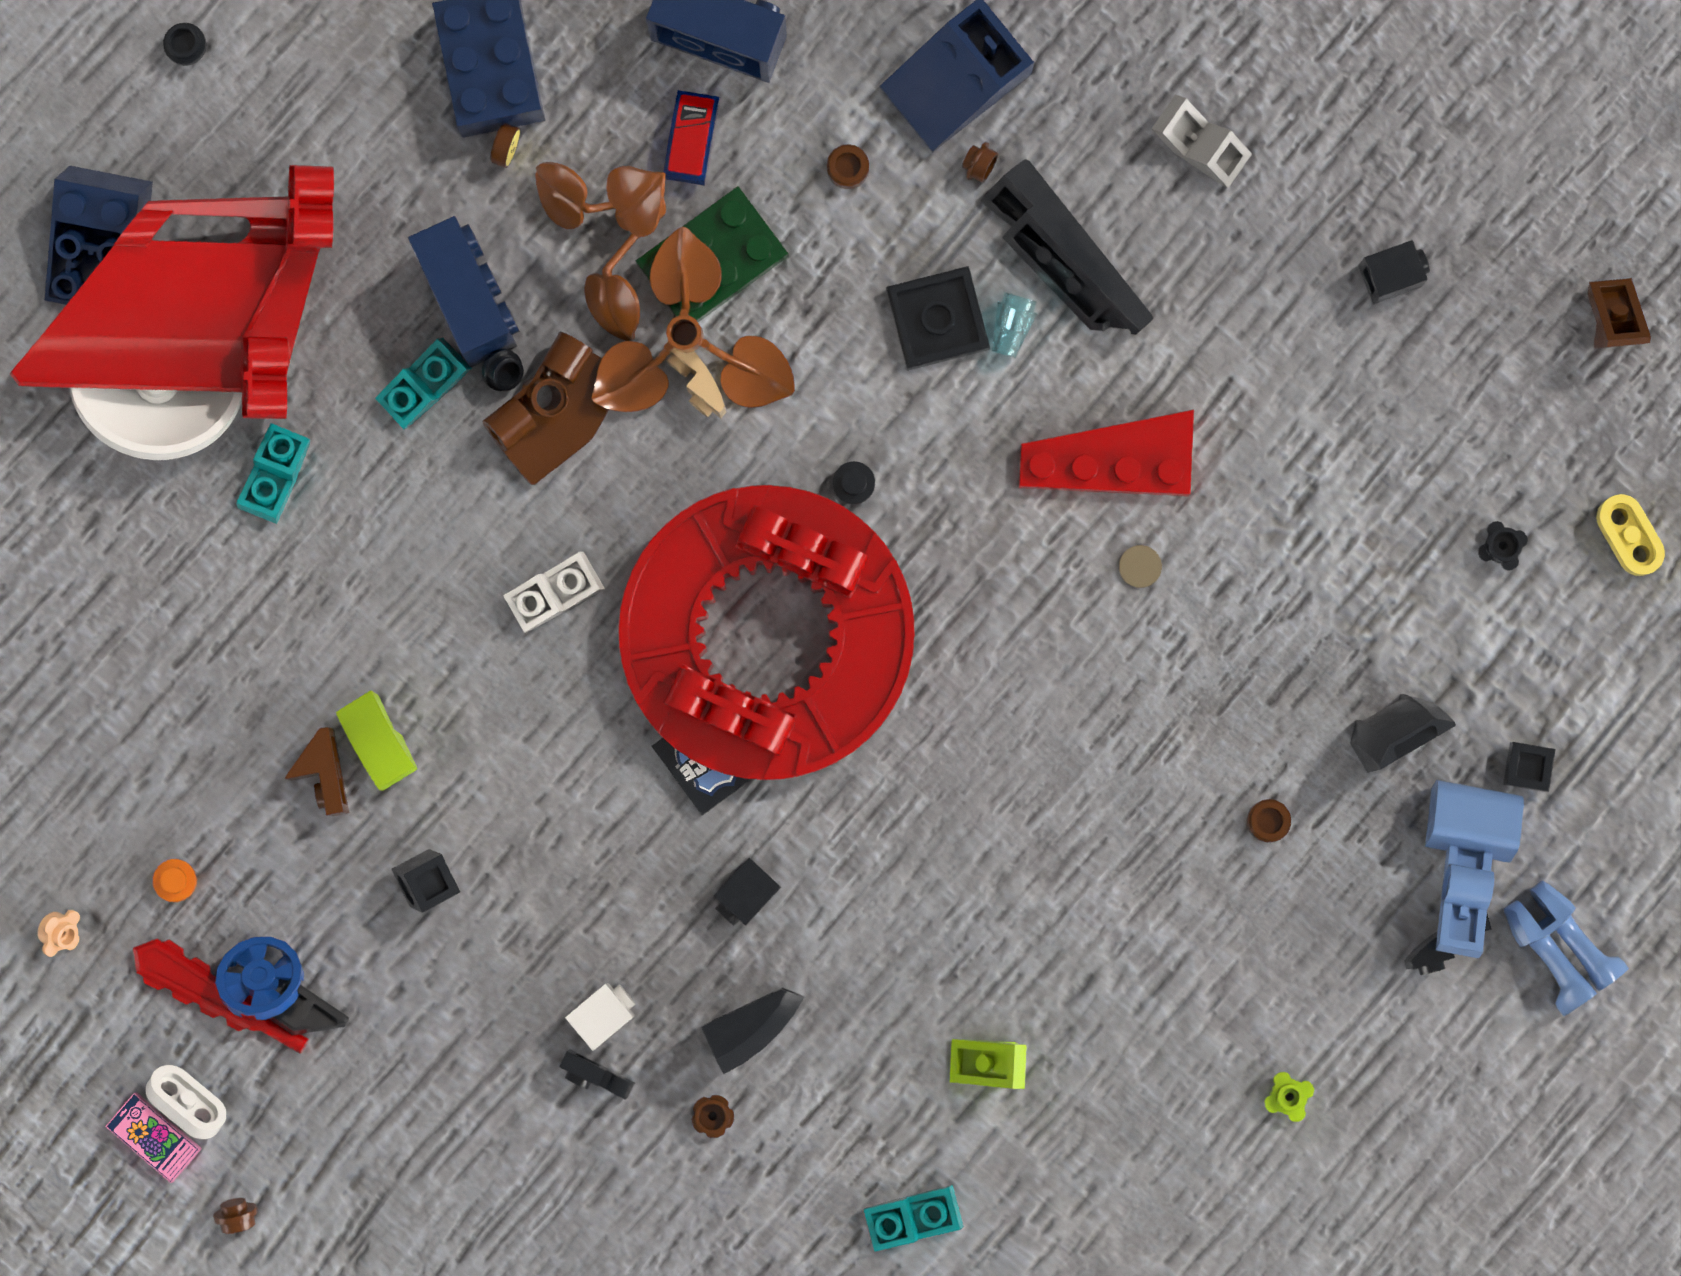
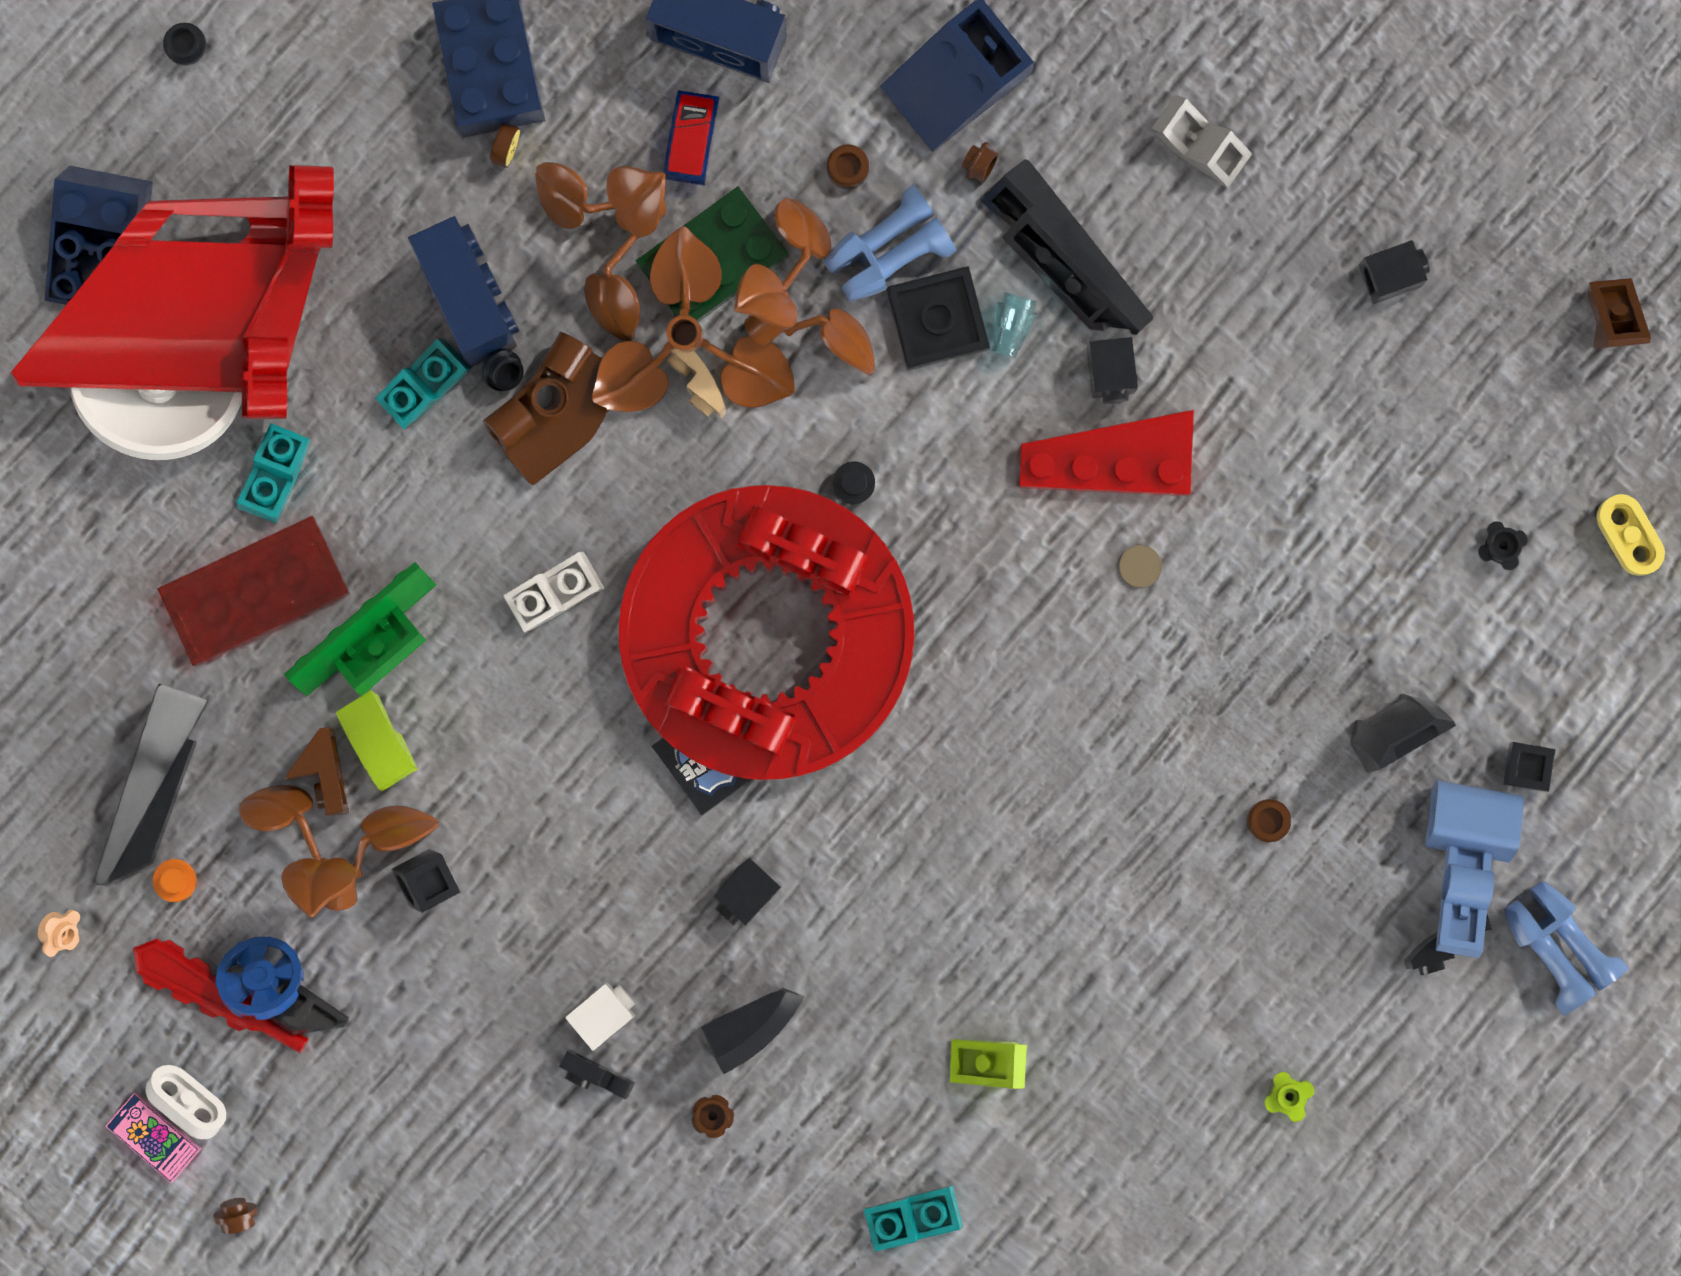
(151, 784): none -> wedge
(253, 591): none -> clear red plate
(323, 881): none -> dark orange plant
(368, 641): none -> green bracket
(774, 312): none -> dark orange plant
(851, 248): none -> medium blue piece
(1112, 369): none -> black brick

